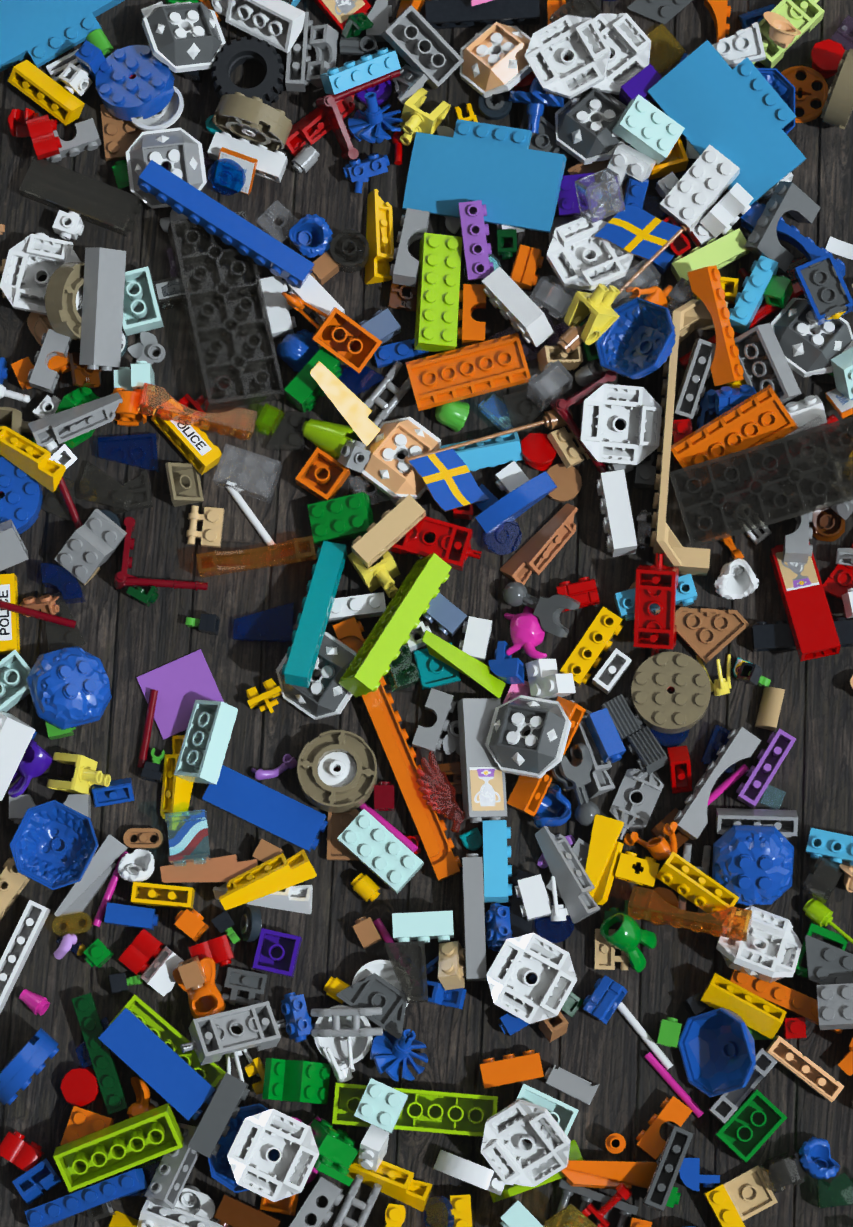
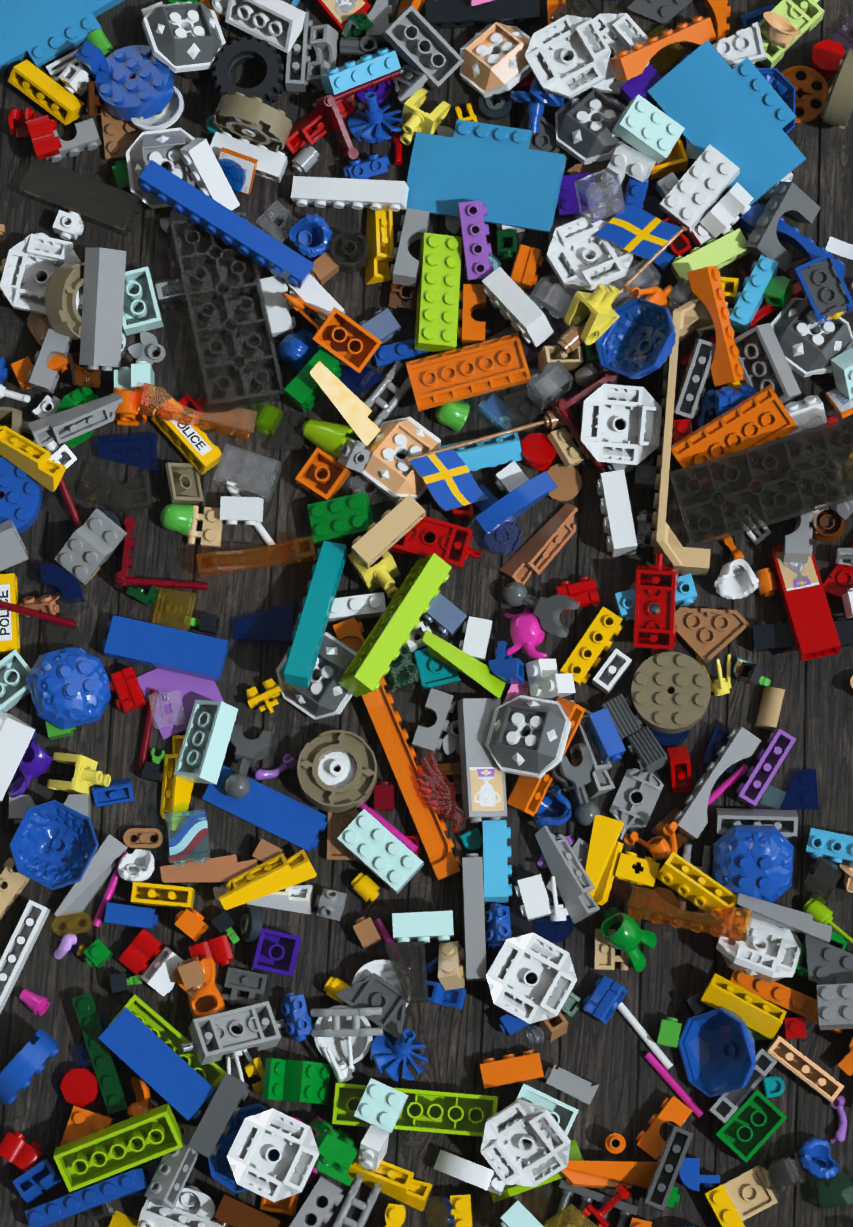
(93, 99): none -> reddish brown piece
(128, 690): none -> red brick
(165, 648): none -> blue brick
(174, 608): none -> clear yellow plate
(174, 700): none -> clear piece
(177, 517): none -> bright green hair
(208, 173): none -> white brick
(241, 510): none -> white brick
(246, 754): none -> dark grey piece
(331, 904): none -> light grey brick
(349, 193): none -> white brick
(535, 1035): none -> clear plate
(633, 62): none -> orange arch
(767, 582): none -> orange brick
(773, 1086): none -> teal tile
(785, 917): none -> light grey wedge
(802, 792): none -> clear blue wing
(842, 1126): none -> medium lavender piece

